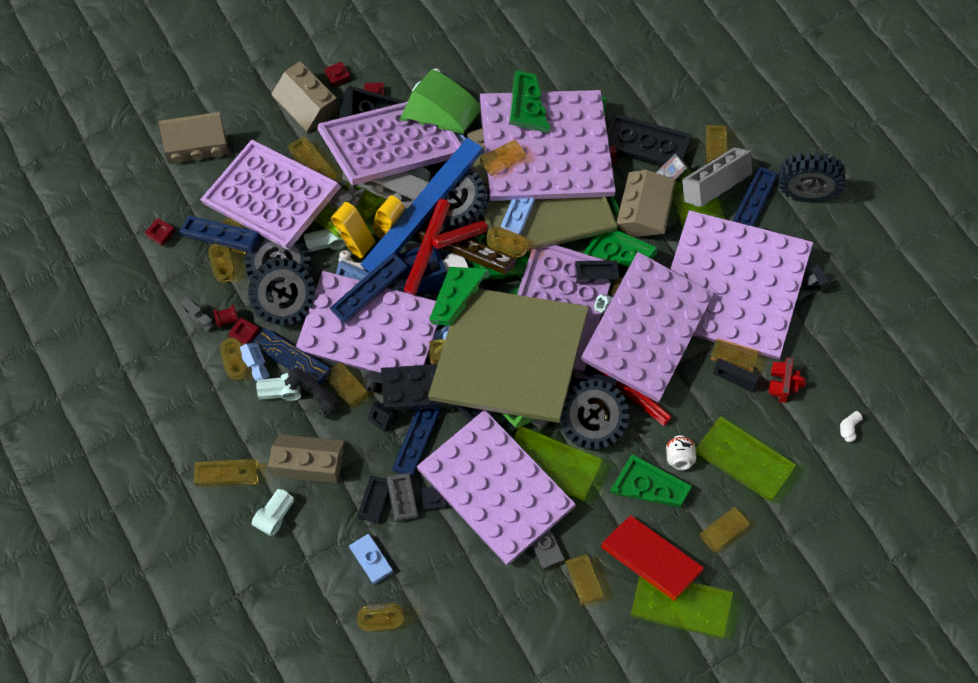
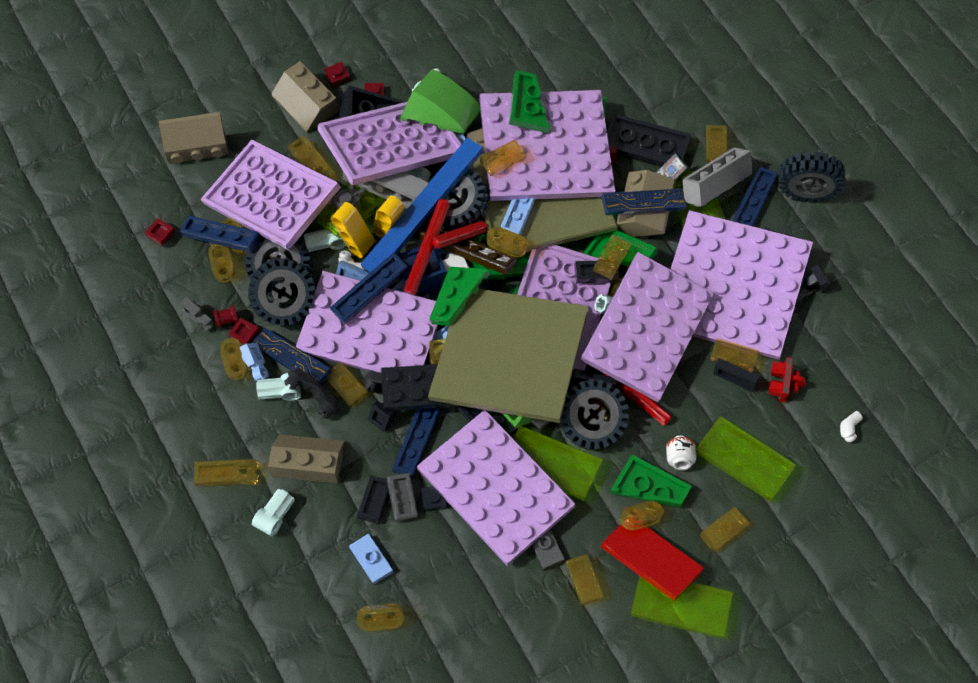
(612, 257): none -> clear yellow plate
(643, 201): none -> dark blue tile
(644, 514): none -> clear yellow plate

